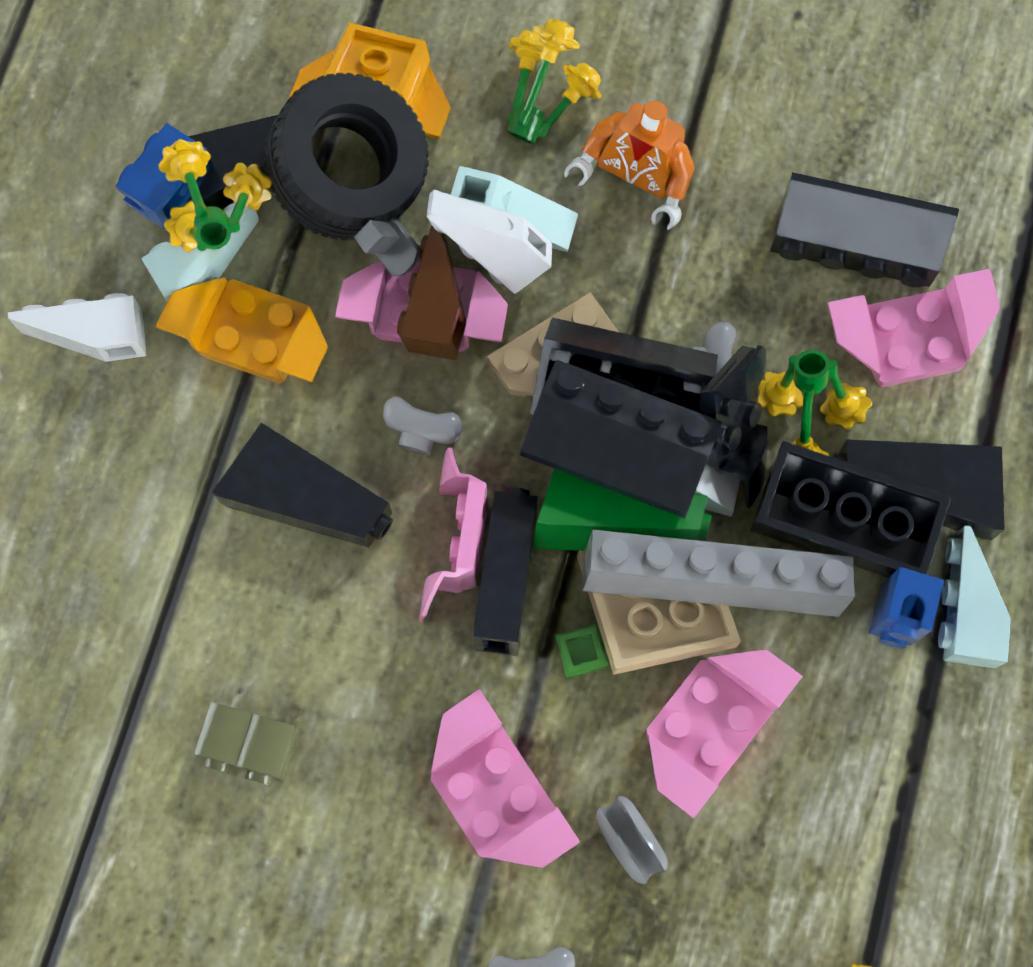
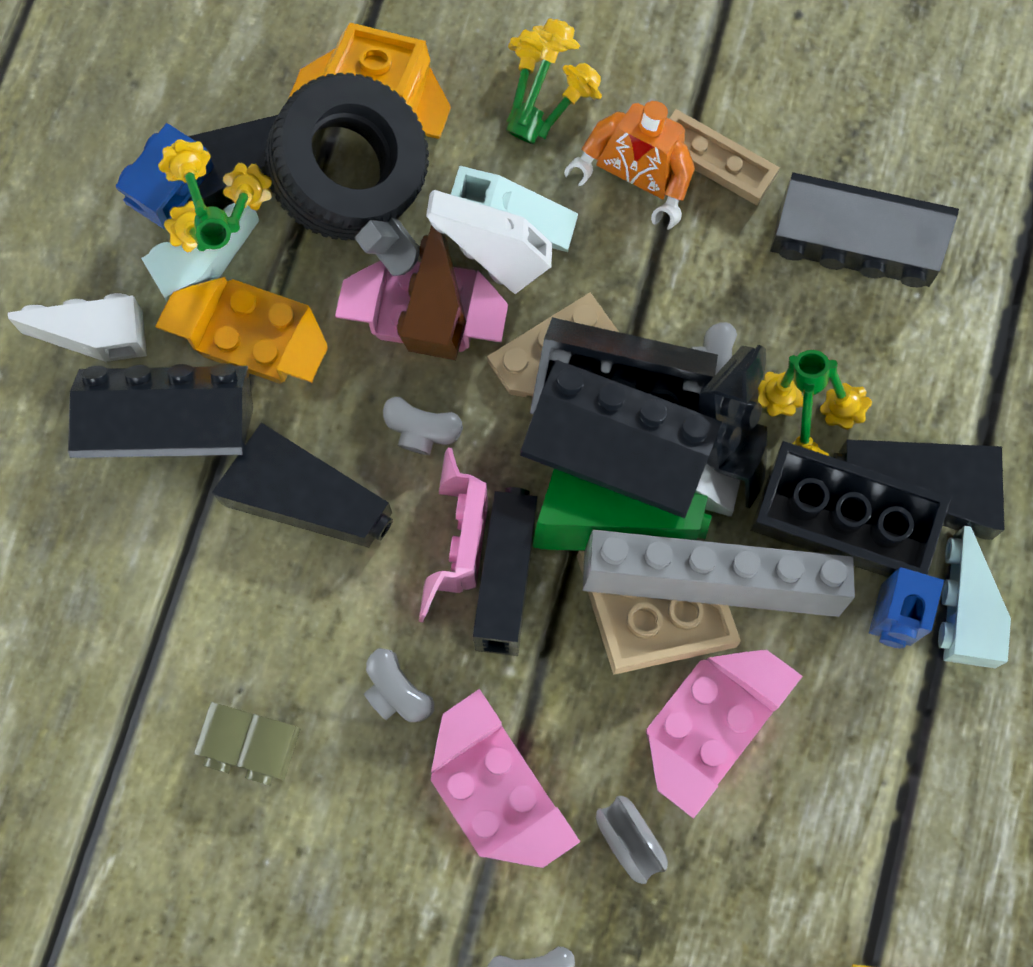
(159, 411): none -> black slope
(393, 691): none -> light grey piece
(581, 651): bright green tile -> none
(726, 160): none -> tan plate
(920, 332): bright pink piece -> none

